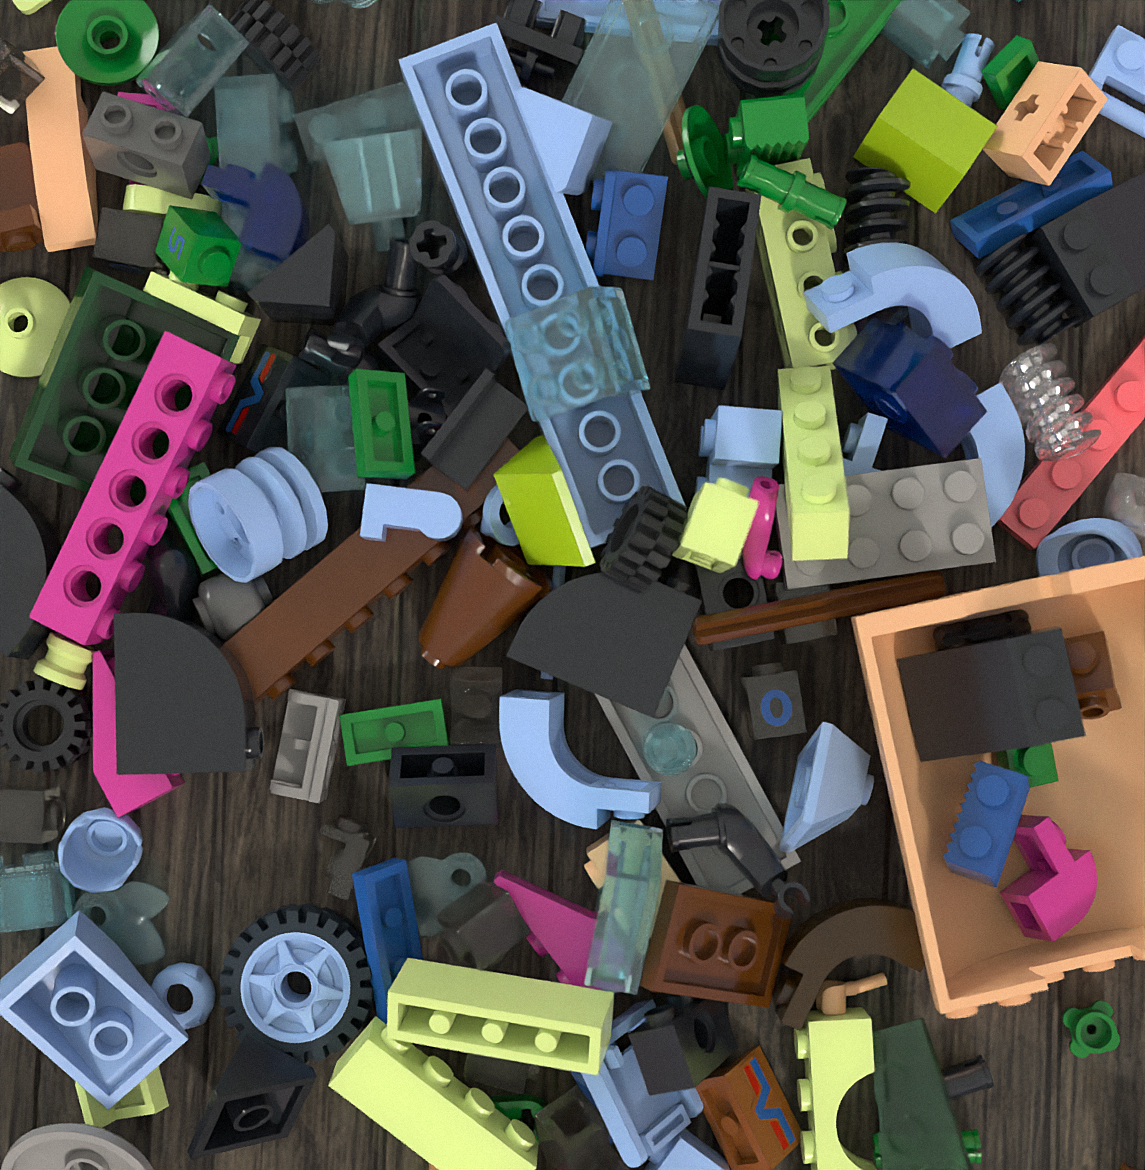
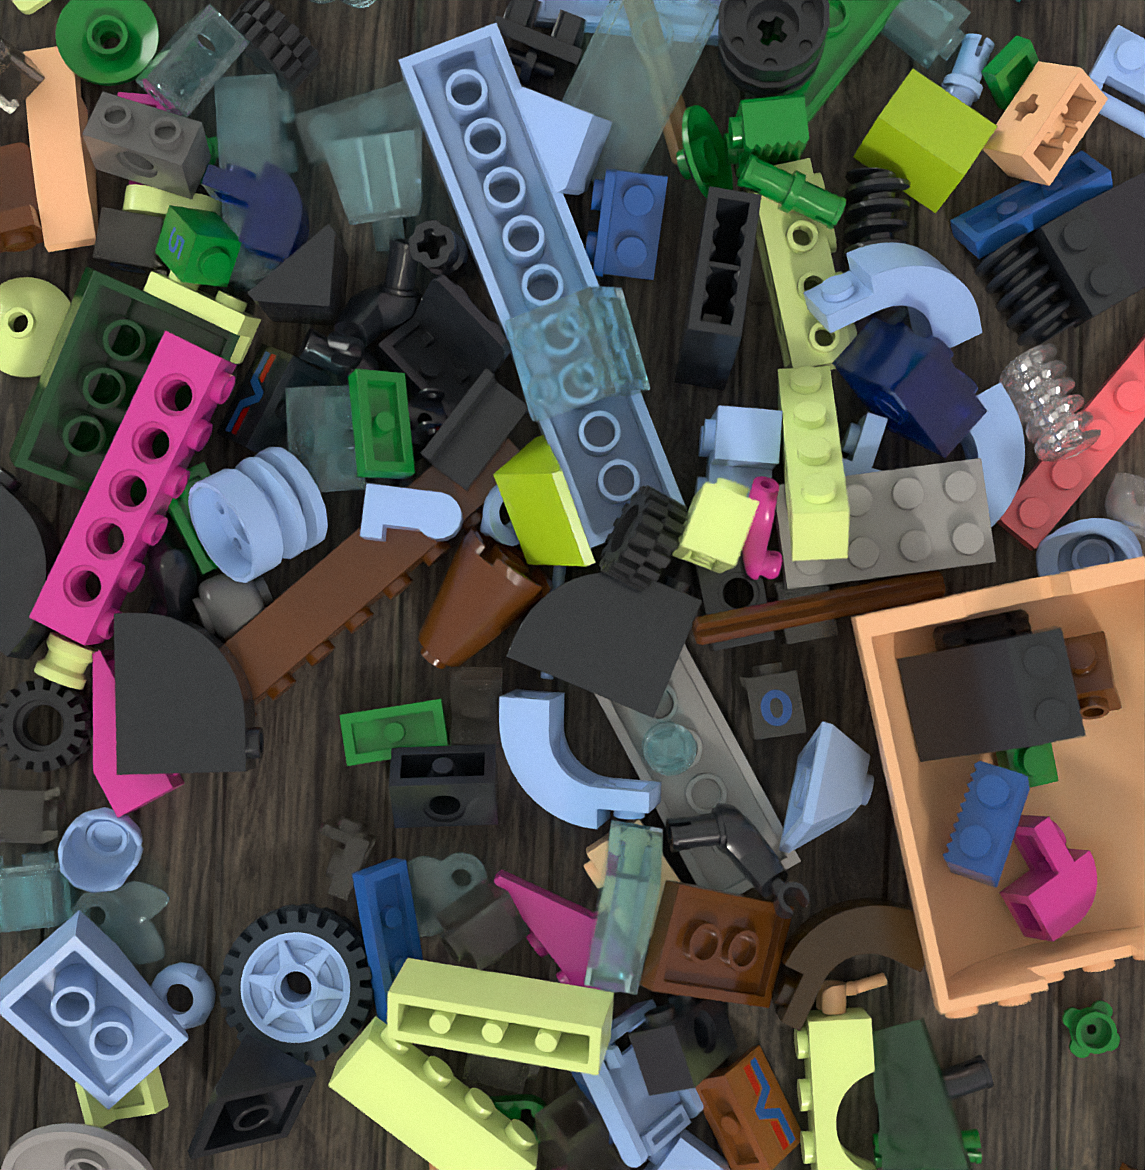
(307, 746): light grey hinge -> none

